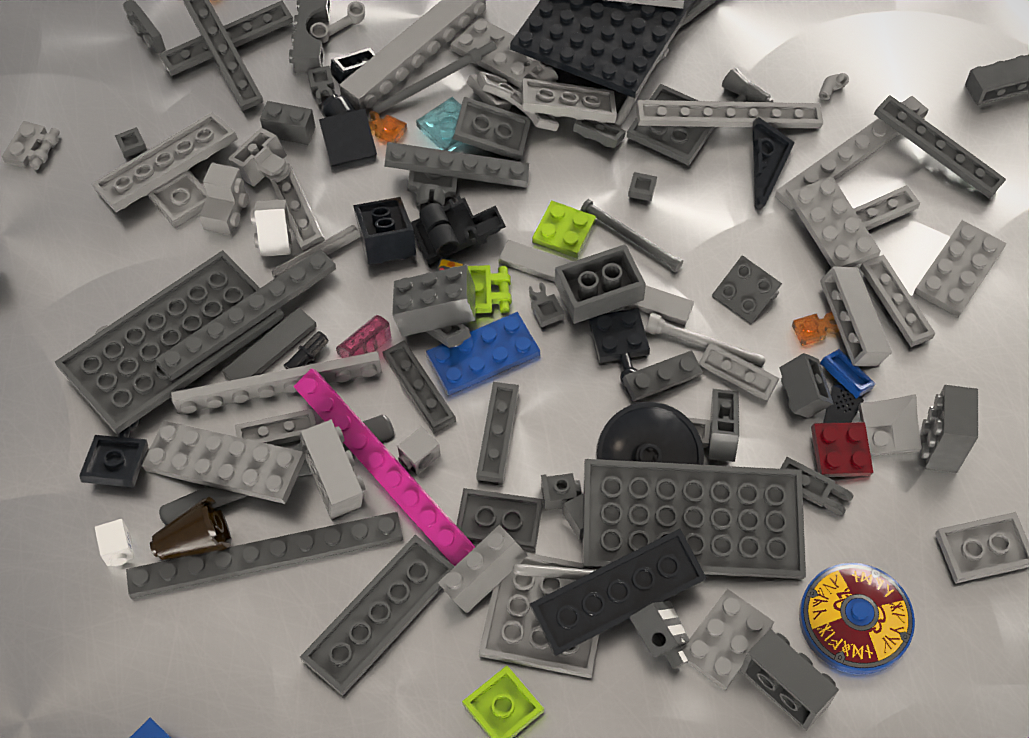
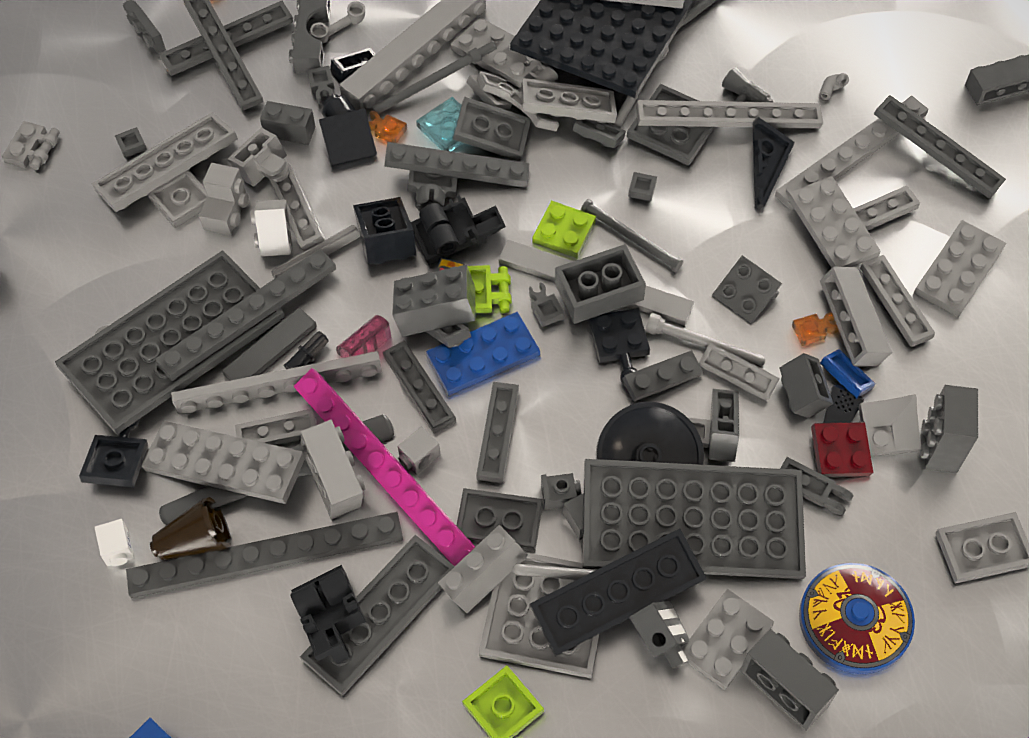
(327, 612): none -> black plate

